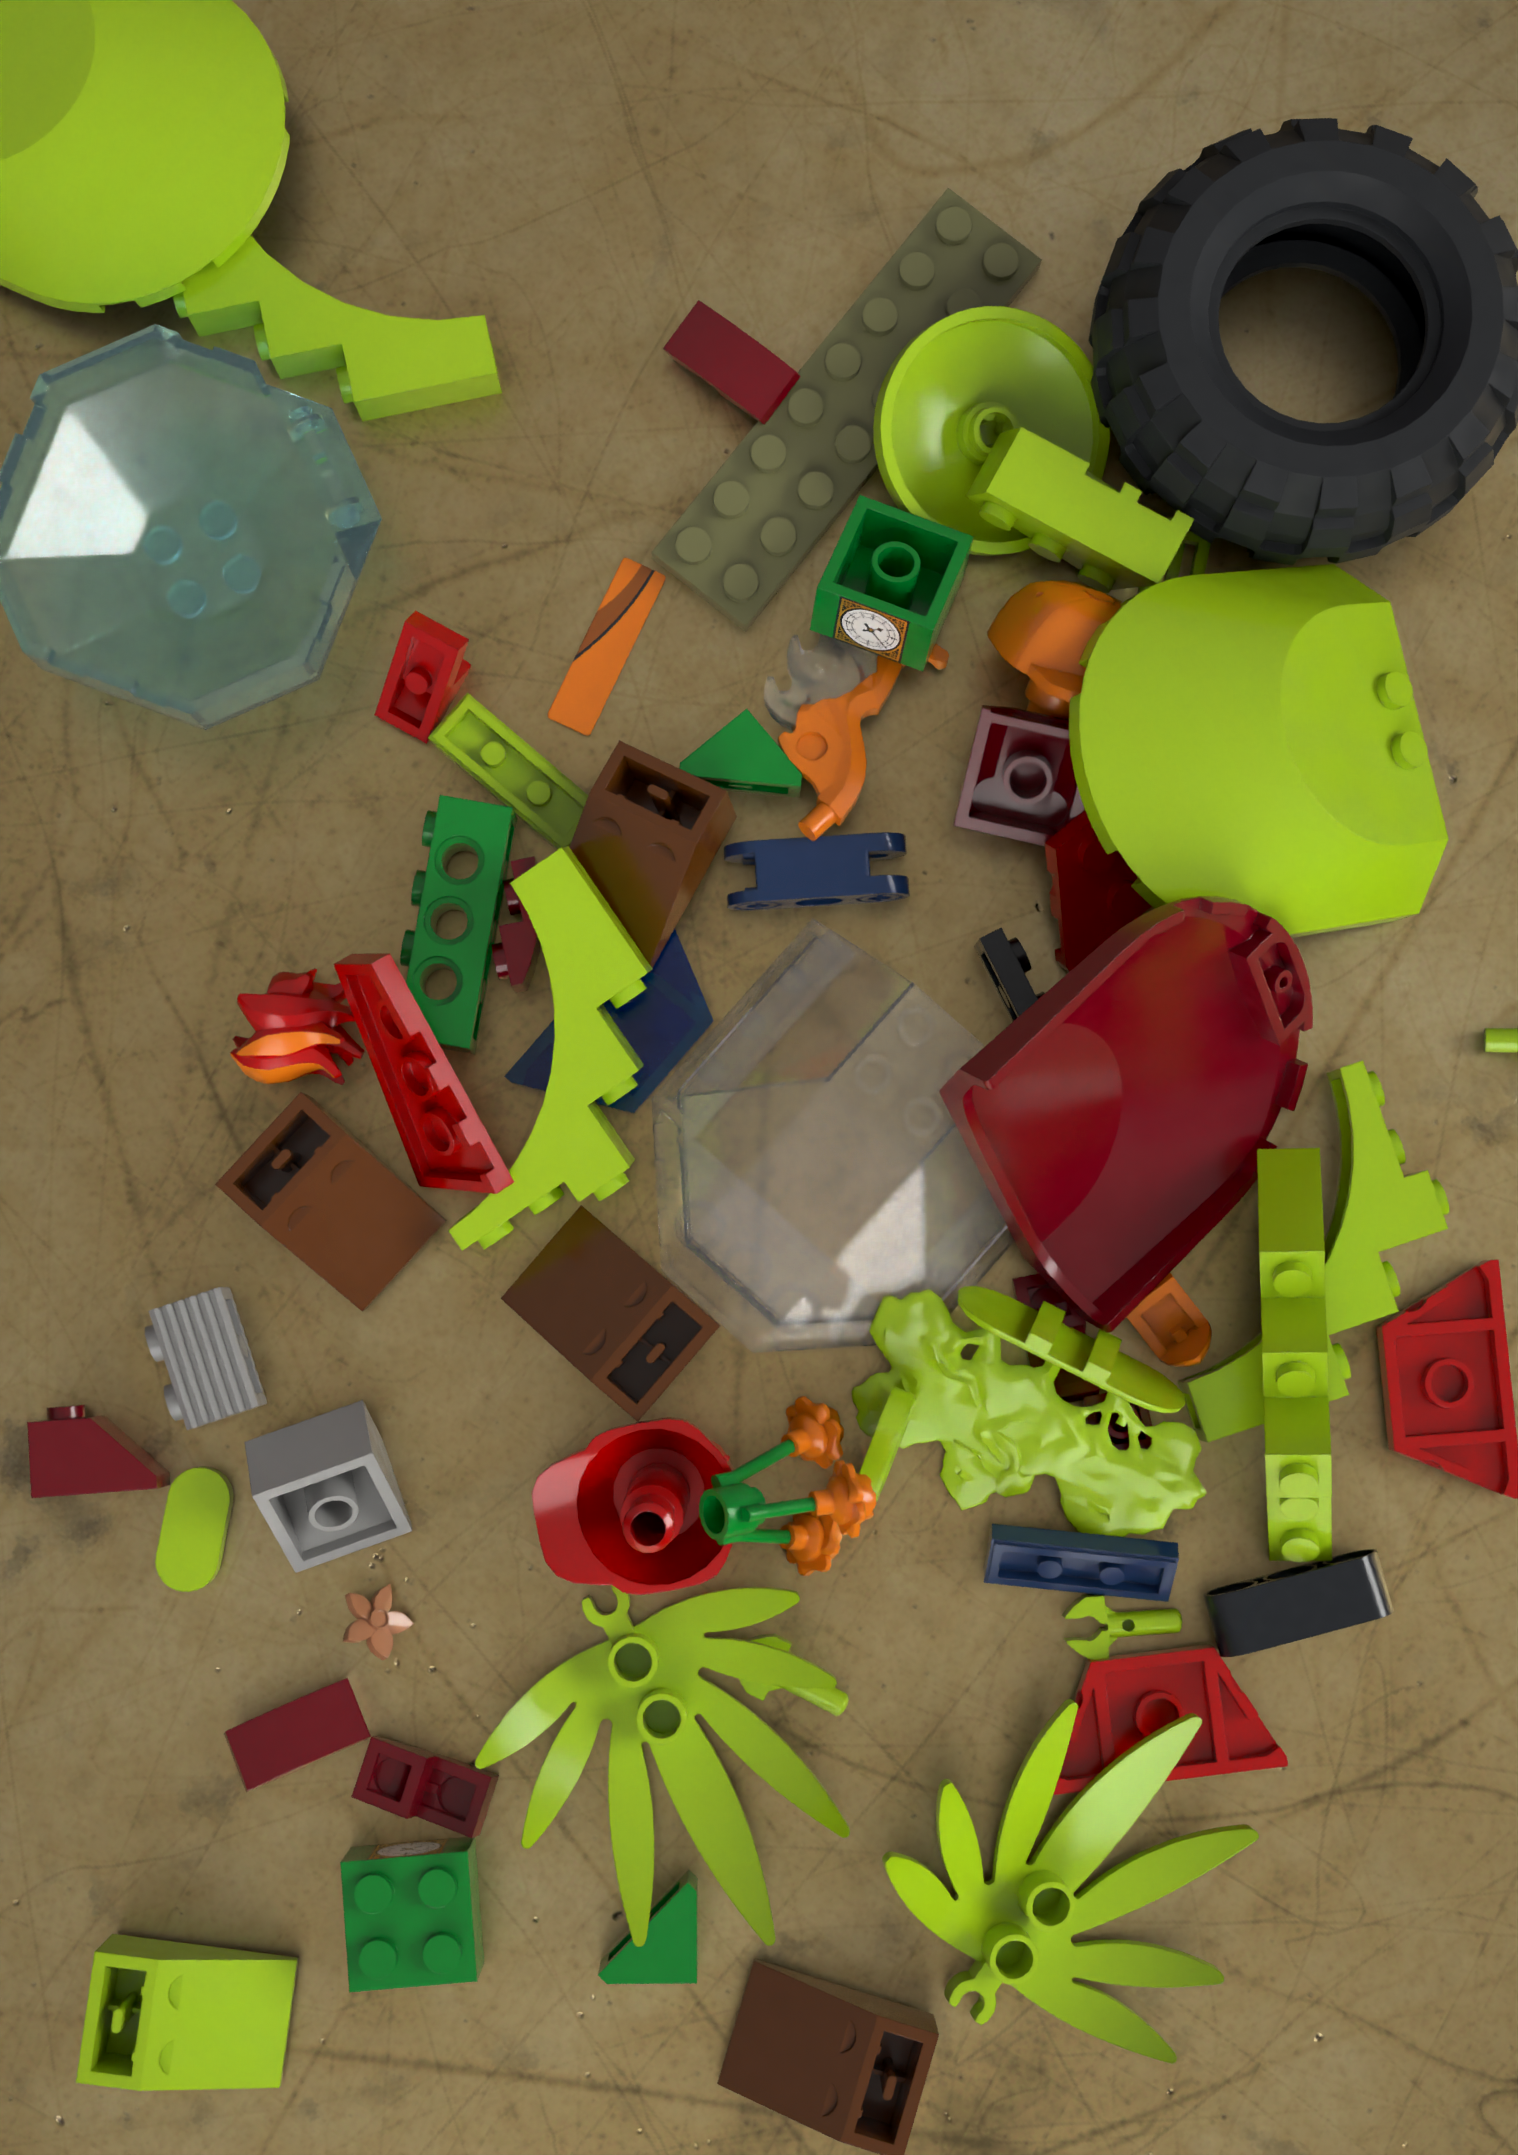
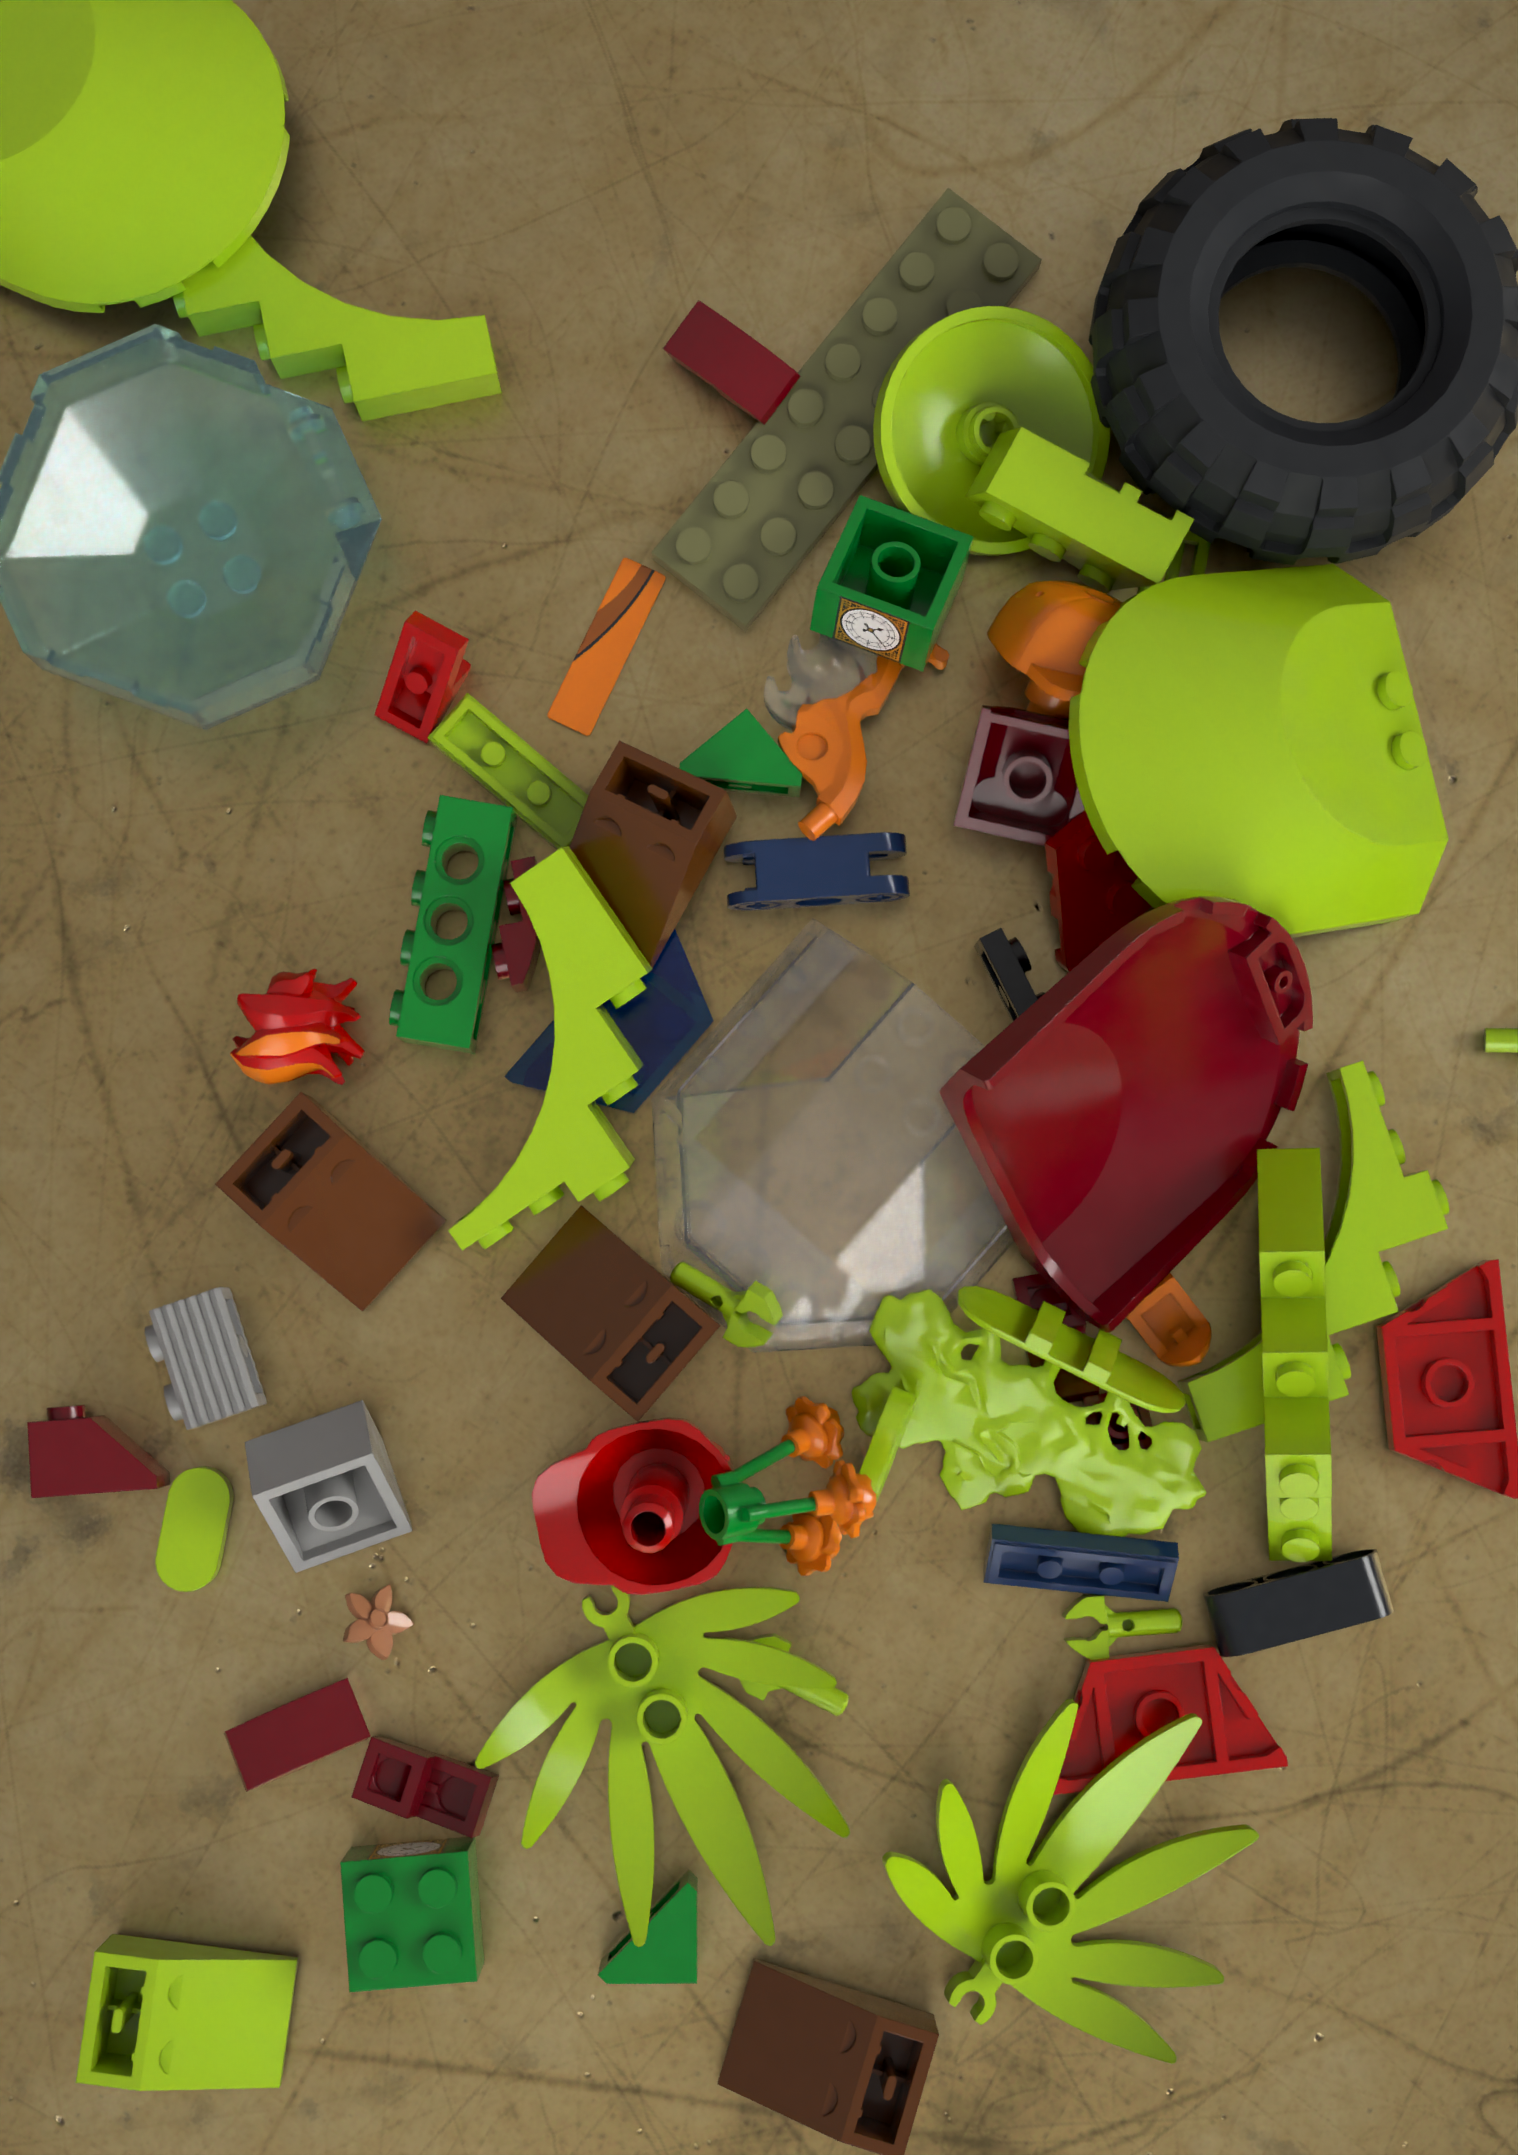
(421, 1089): red wing -> none
(732, 1304): none -> lime bar

